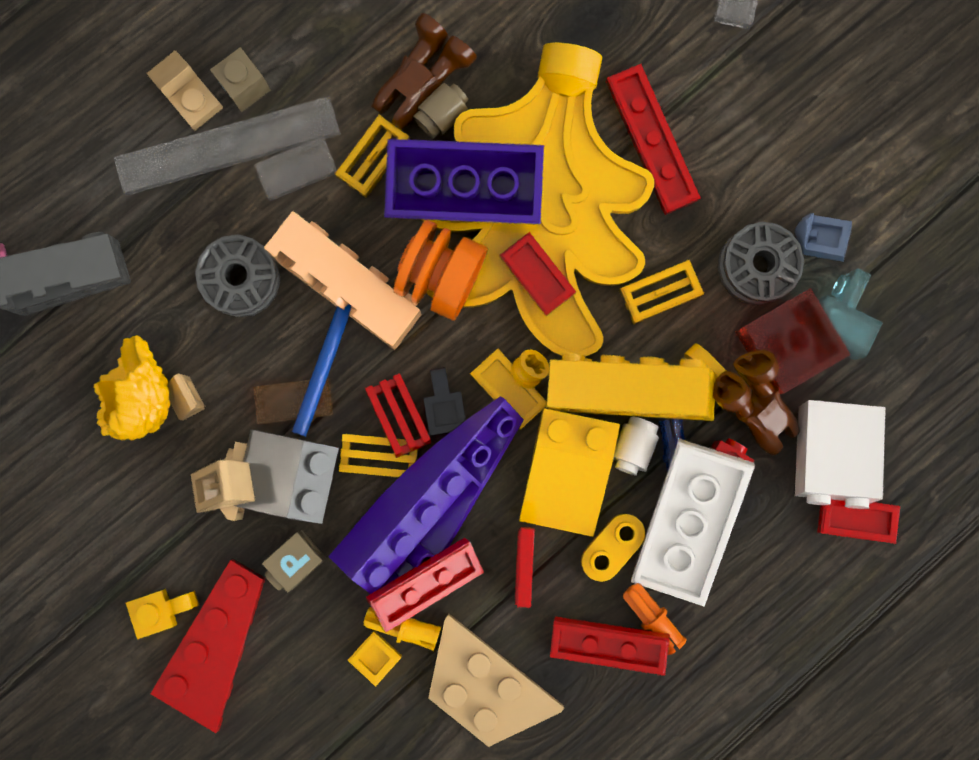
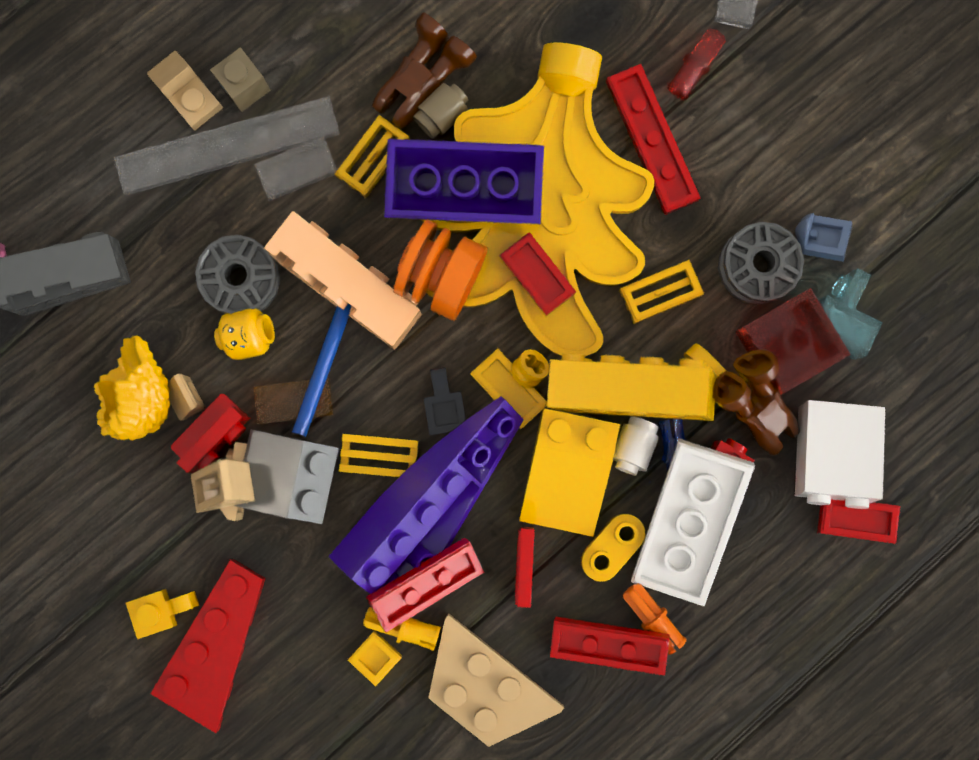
(209, 433): none -> red bracket
(244, 334): none -> yellow head
(293, 562): dark tan brick -> none
(386, 387): red tile -> none
(696, 64): none -> clear red axle

